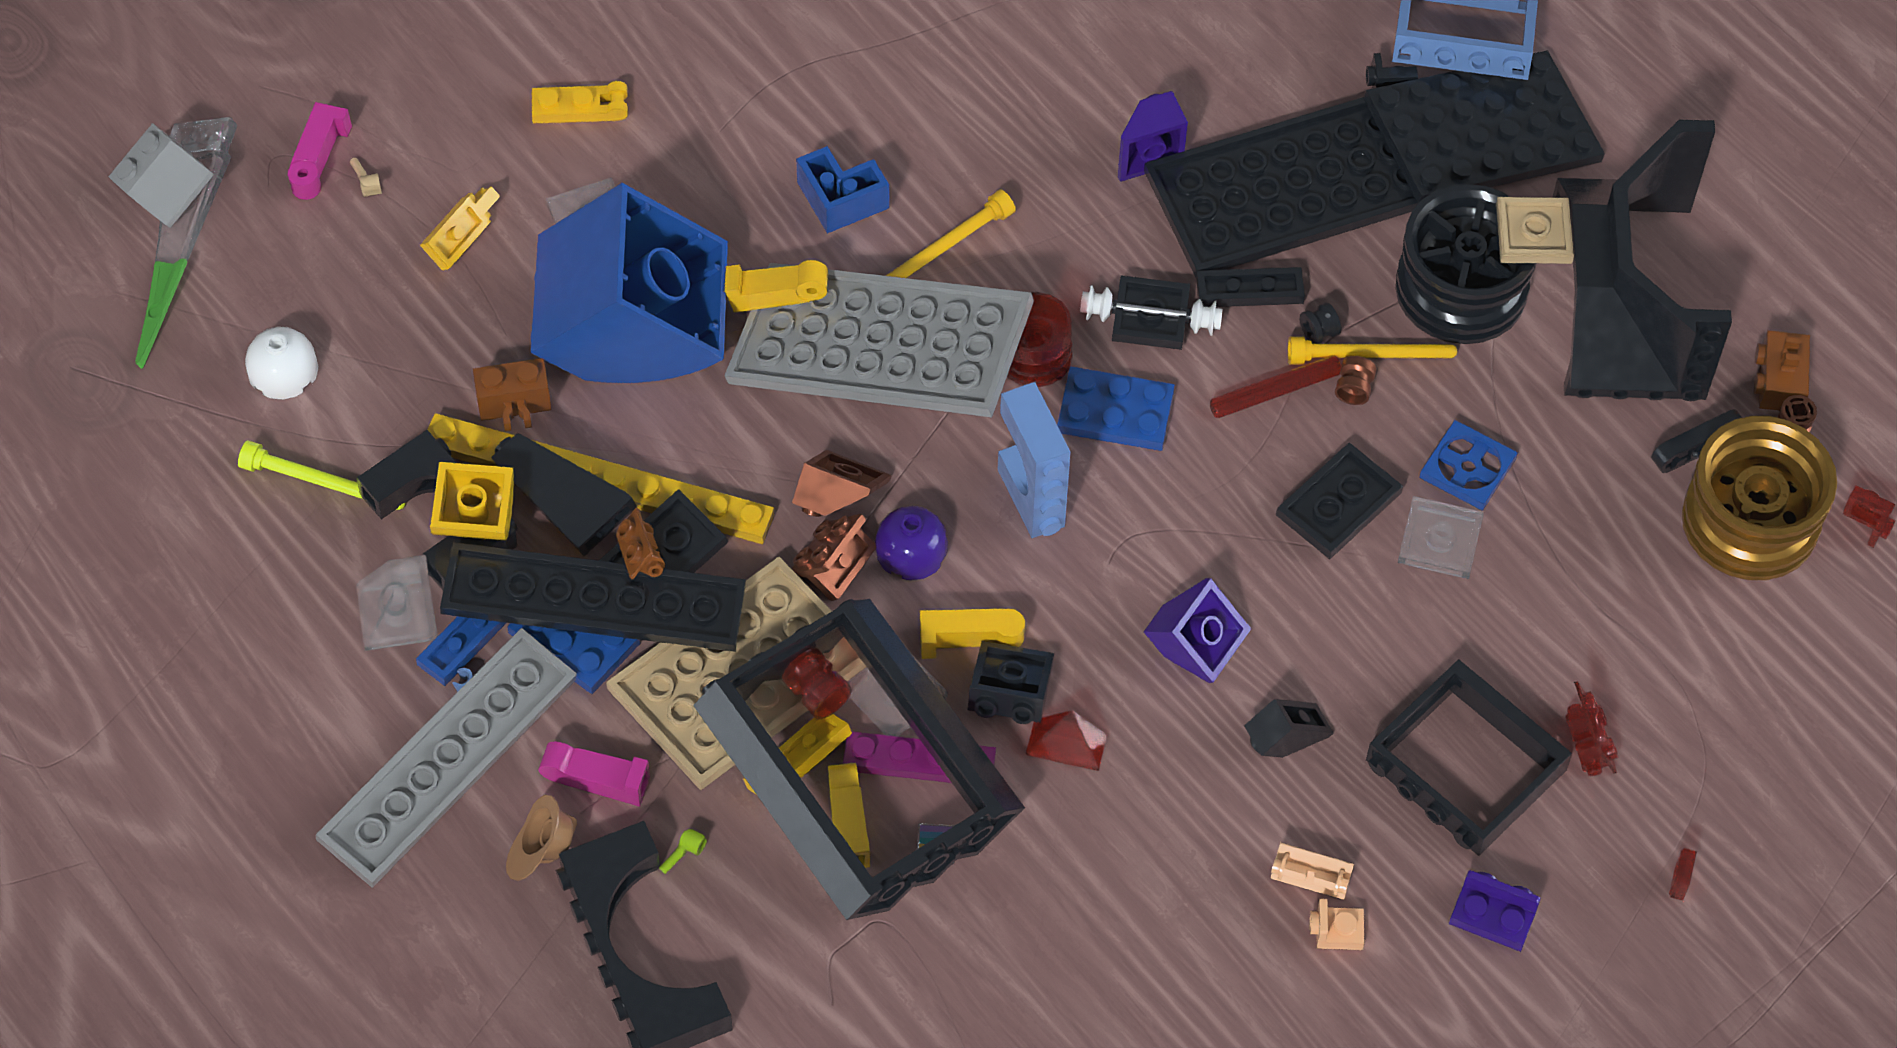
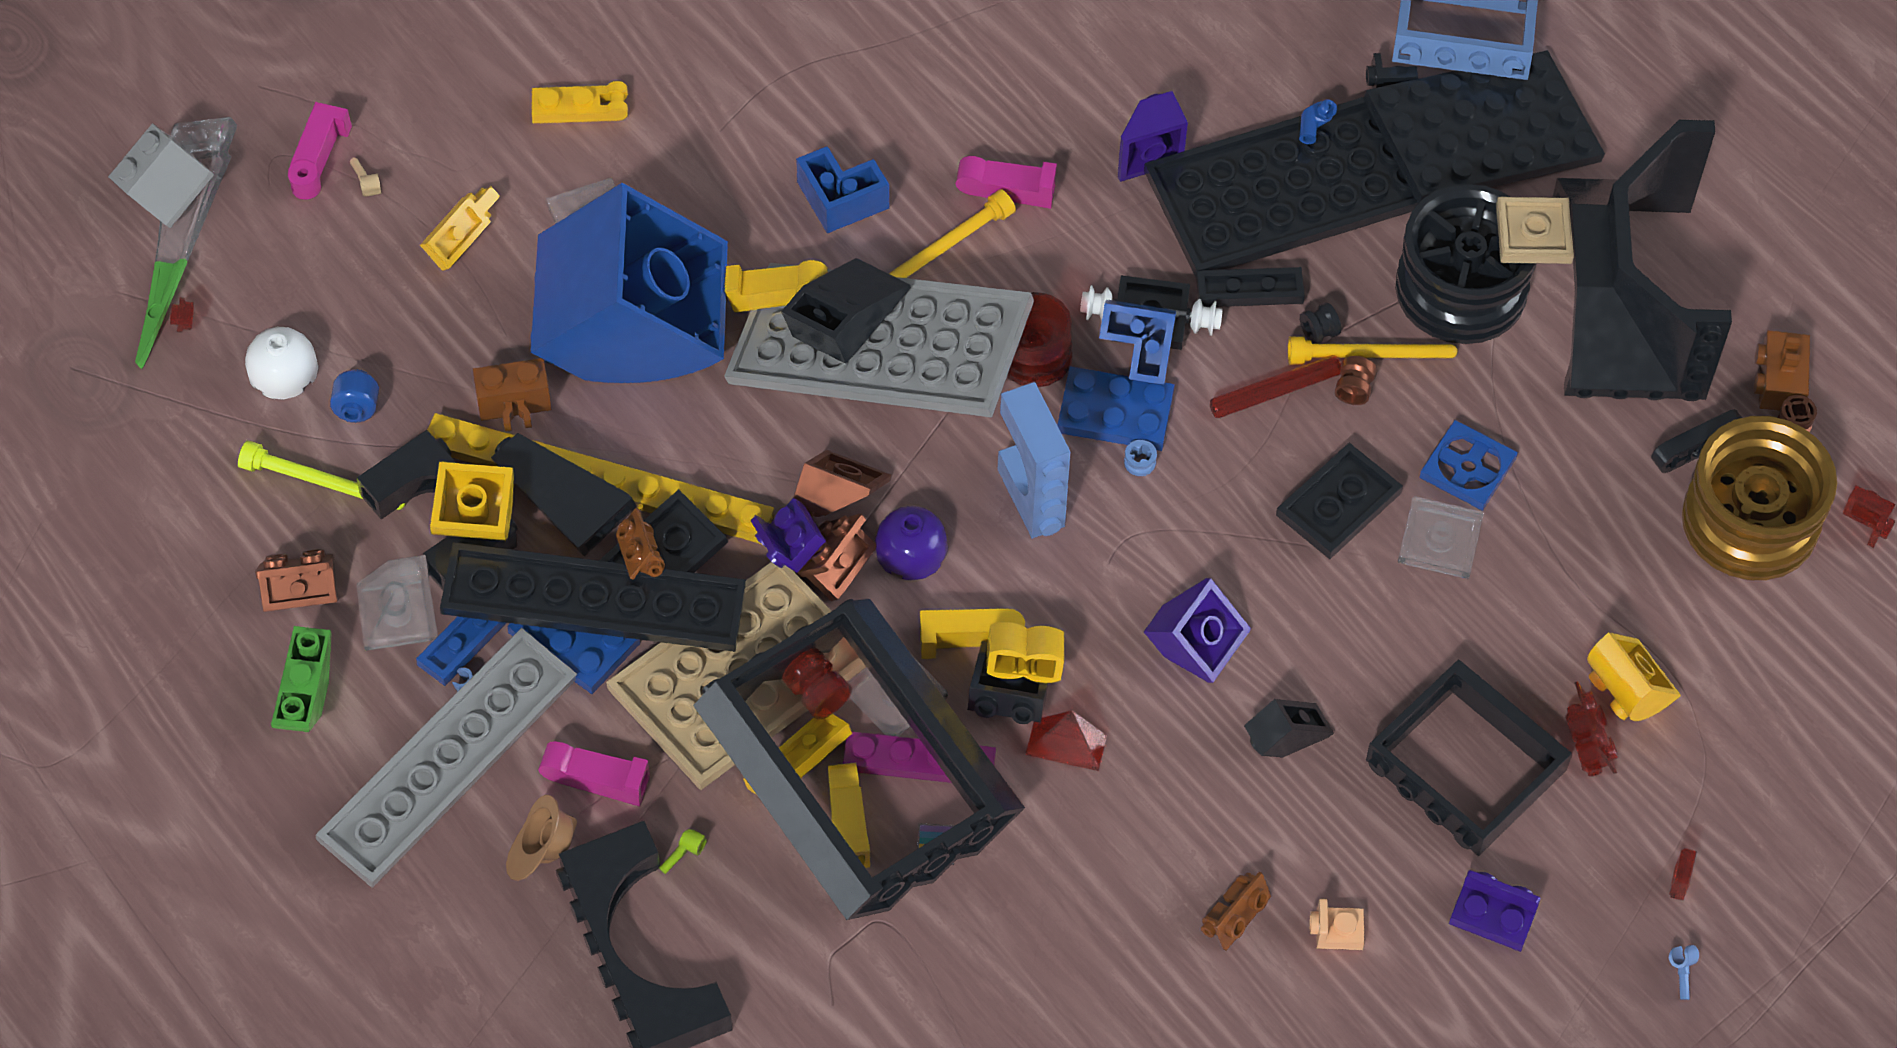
(182, 315): none -> clear red plate
(297, 581): none -> bracket
(303, 680): none -> bright green slope
(354, 396): none -> blue head
(790, 537): none -> dark purple bracket
(843, 308): none -> black slope
(1021, 182): none -> dark pink leg
(1025, 652): none -> yellow brick
(1146, 465): none -> medium blue bush
(1148, 330): none -> blue brick
(1247, 898): none -> dark orange hinge
(1312, 871): light nougat hinge -> none
(1314, 117): none -> blue arm
(1631, 677): none -> yellow brick
(1677, 960): none -> medium blue hand

